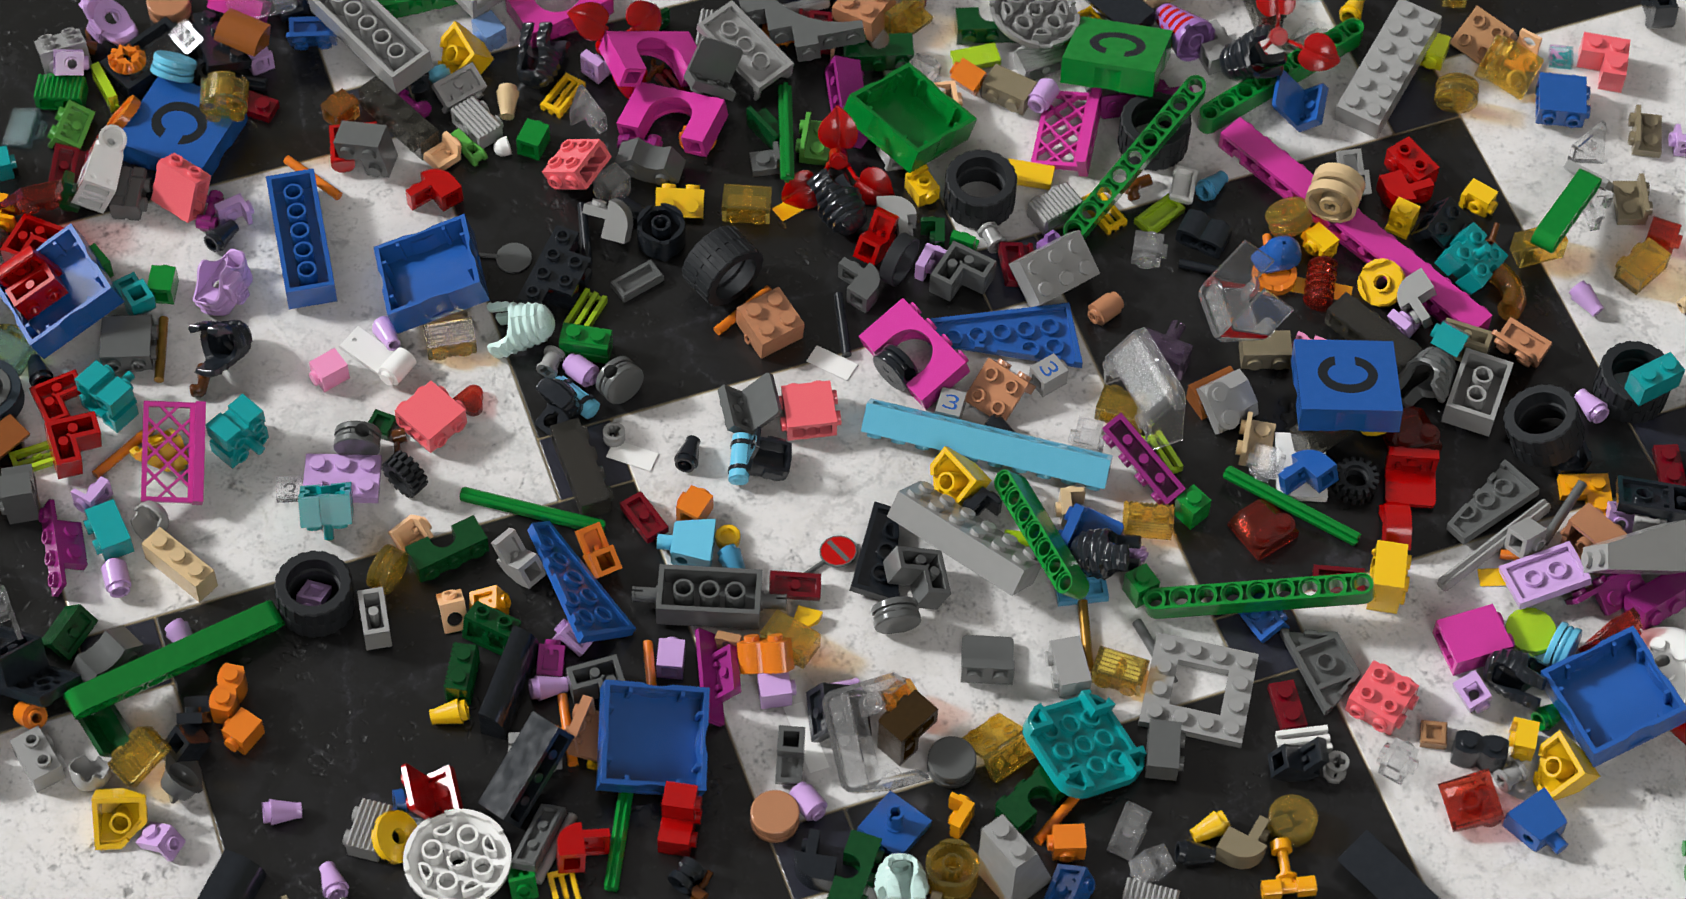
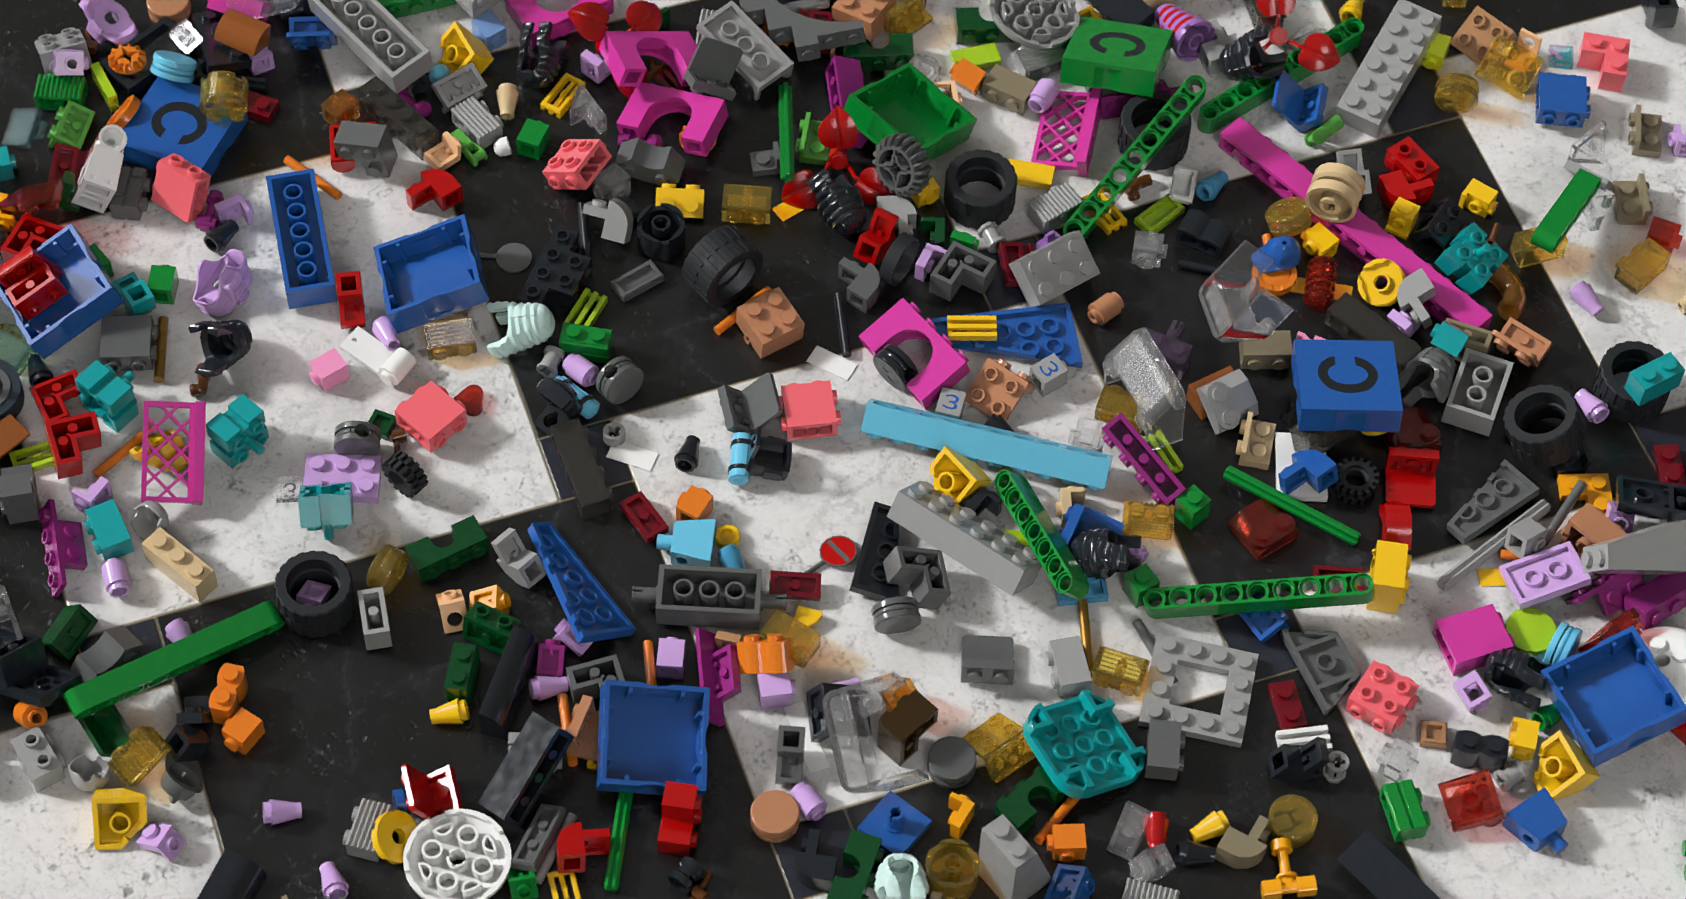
(350, 299): none -> red brick
(410, 531): light nougat bracket -> none
(527, 509): green axle -> none
(598, 554): orange brick -> none
(763, 125): dark green panel -> none
(902, 165): none -> dark grey gear
(972, 325): none -> yellow tile
(1157, 829): none -> red cone
(1265, 462): clear brick -> none
(1324, 131): none -> bright green bar
(1404, 810): none -> green brick

